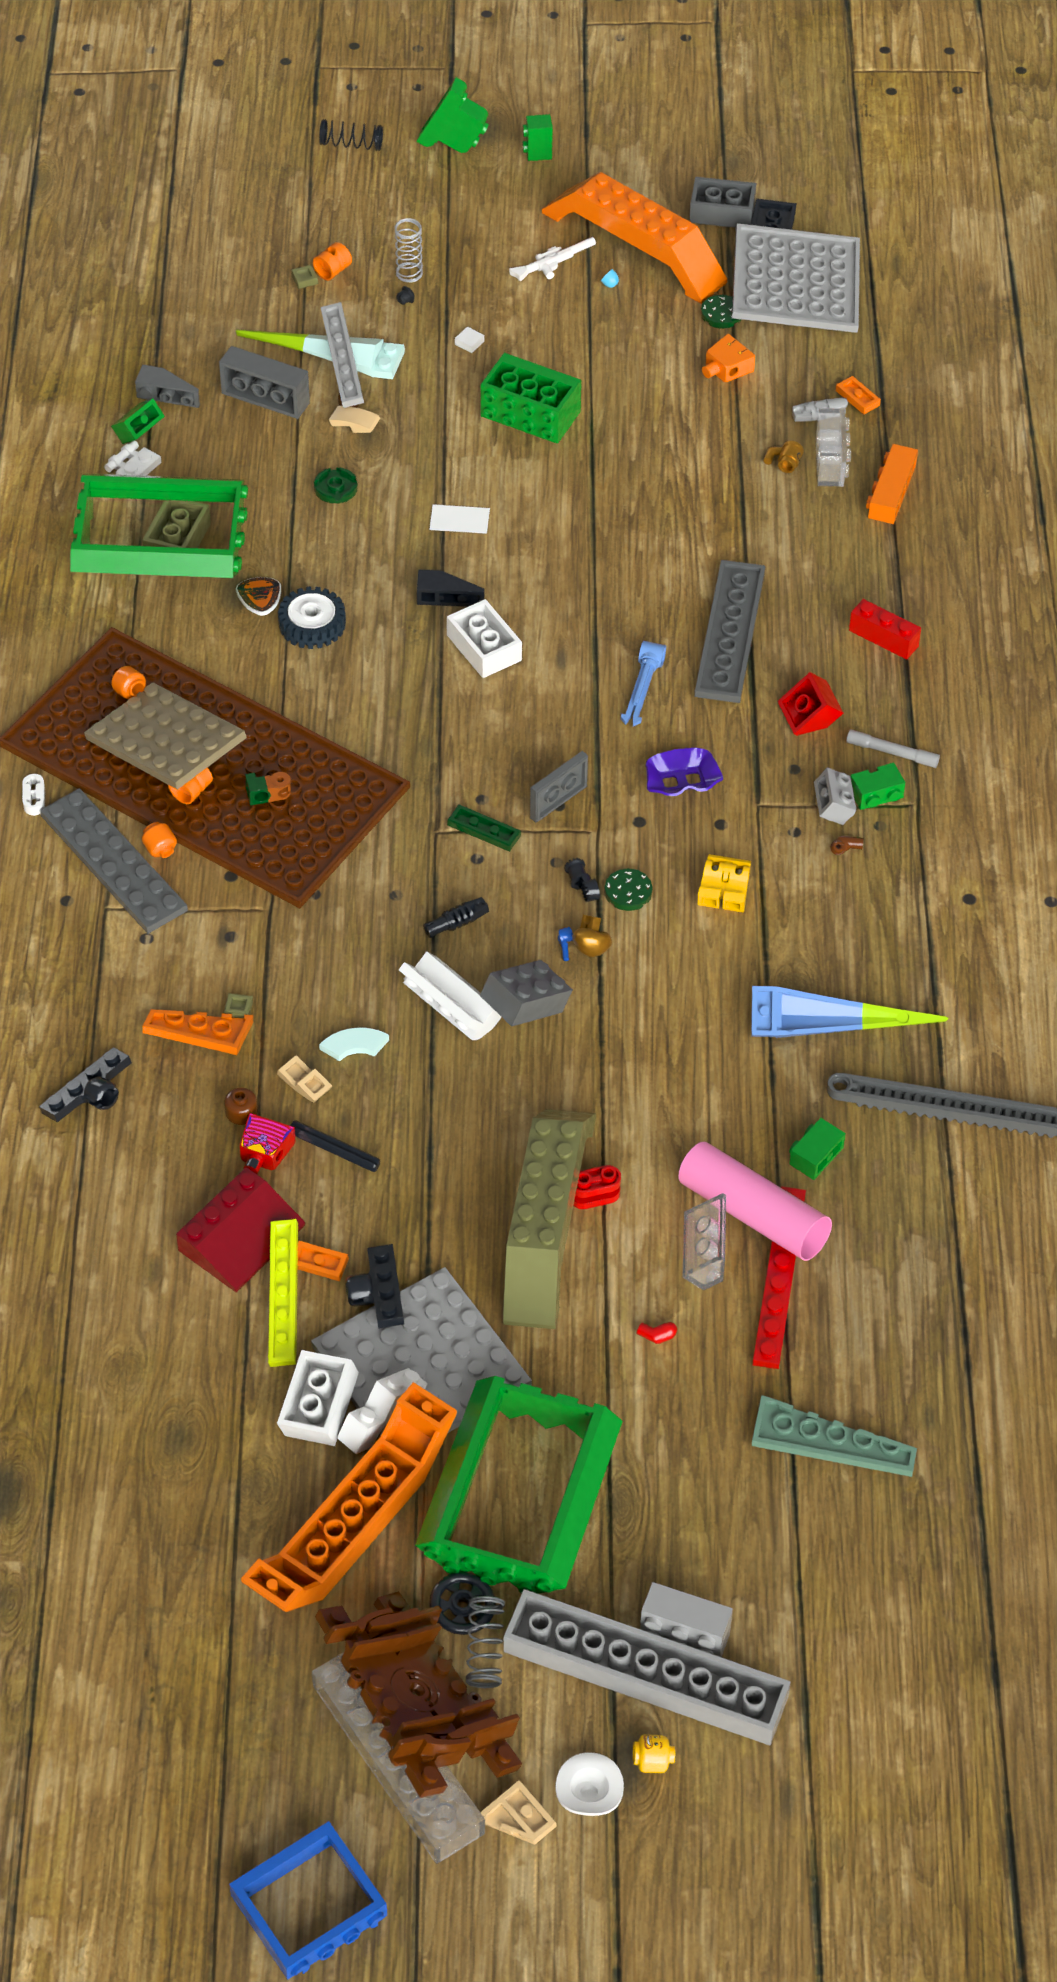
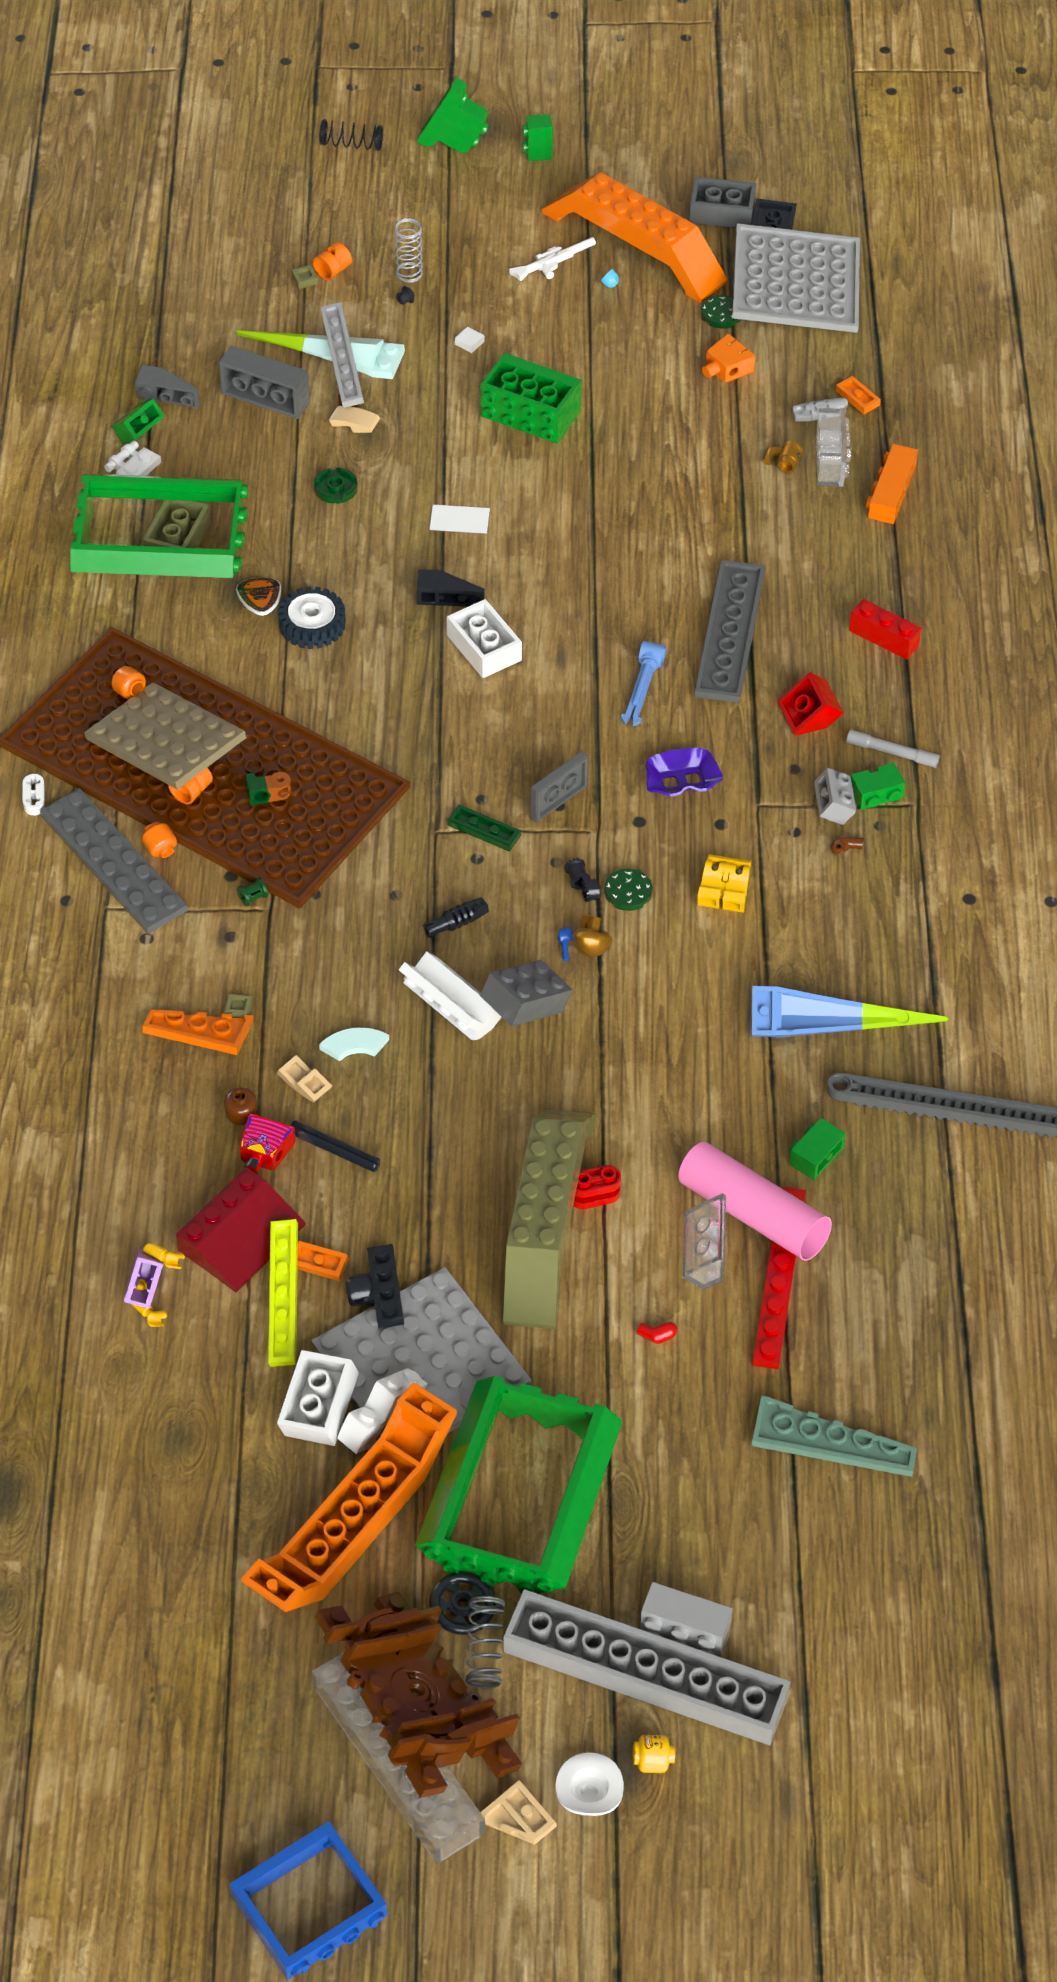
(89, 1087): black plate -> none
(144, 1279): none -> torso
(252, 892): none -> dark green bush

